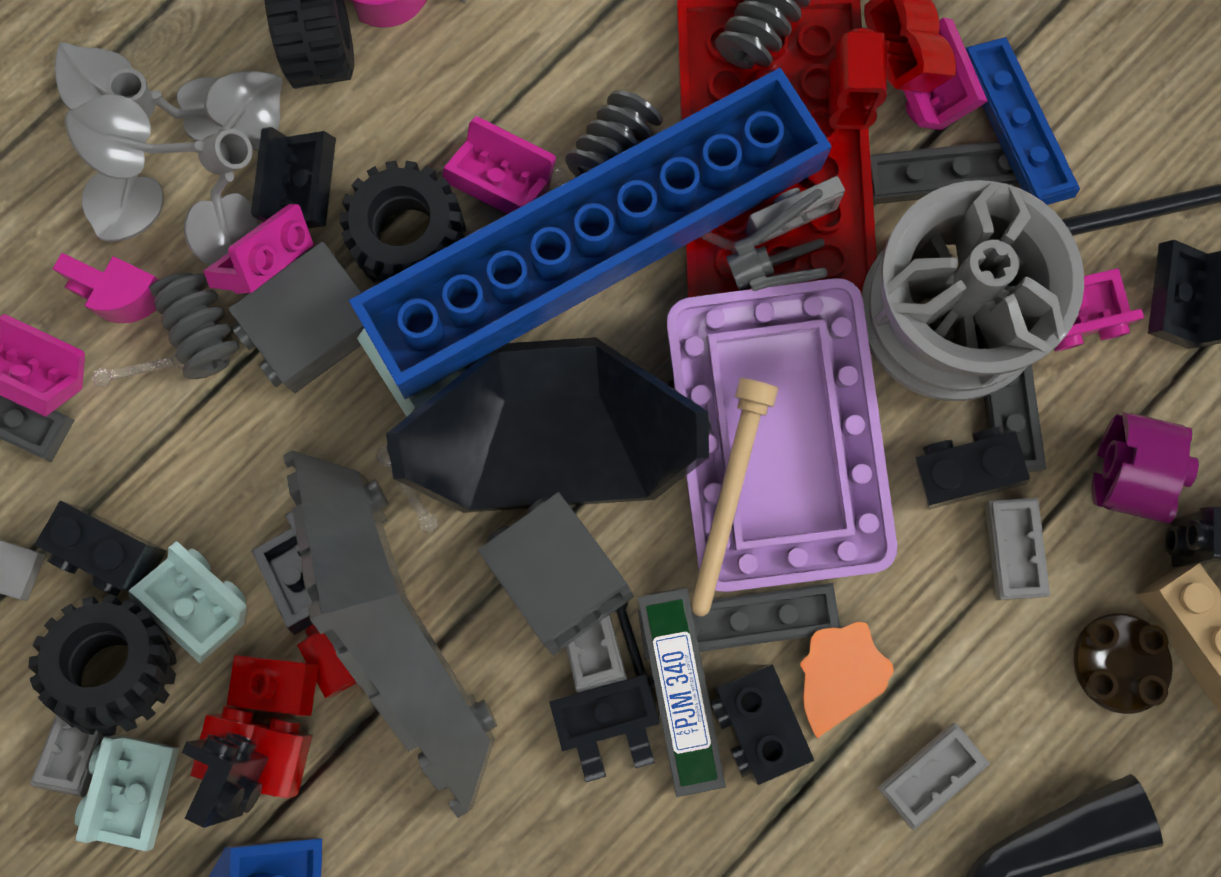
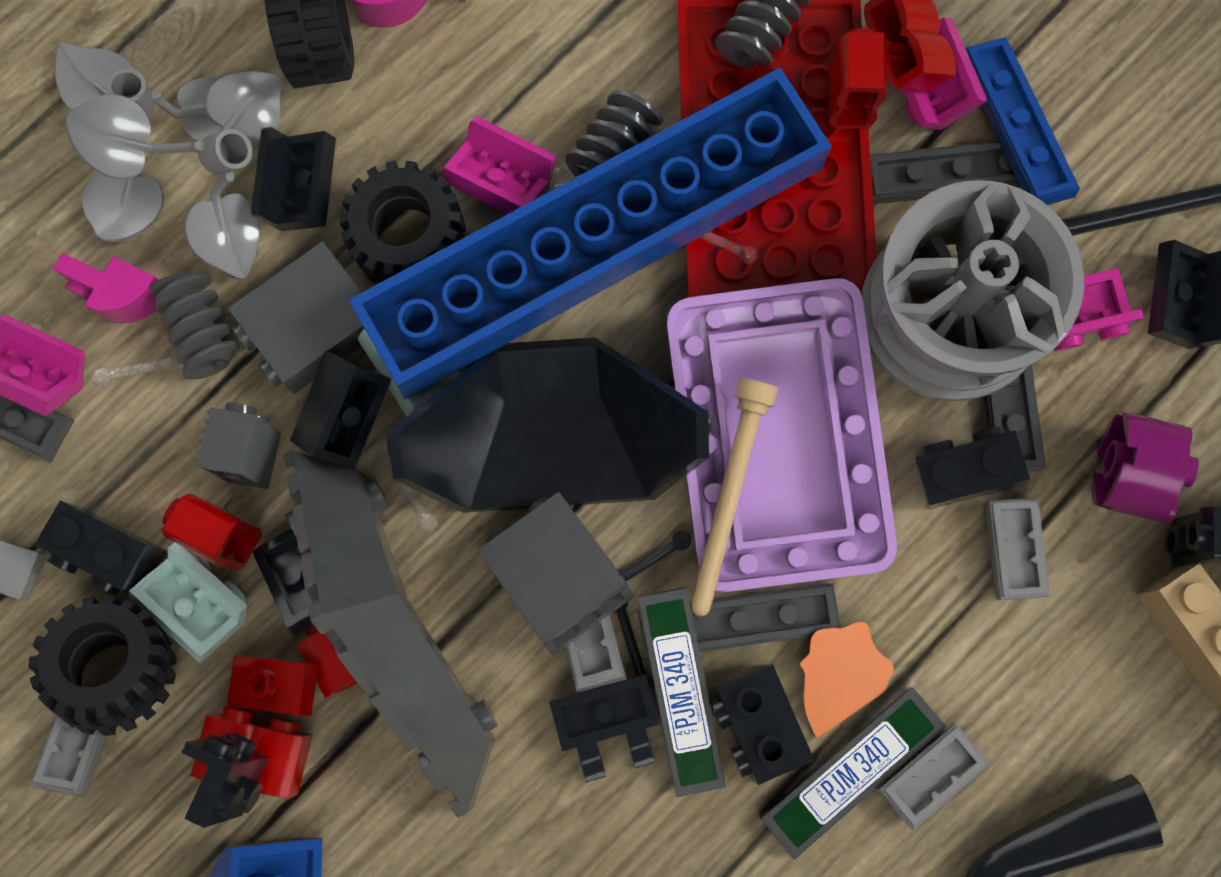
(126, 792): light aqua bracket -> none
(210, 531): none -> red brick
(238, 446): none -> dark grey brick
(261, 252): dark pink bracket -> none
(340, 410): none -> black brick
(680, 541): none -> black hinge
(753, 265): dark grey plant -> none
(830, 200): light grey plate -> none
(852, 772): none -> tile
(1123, 663): dark brown dish -> none

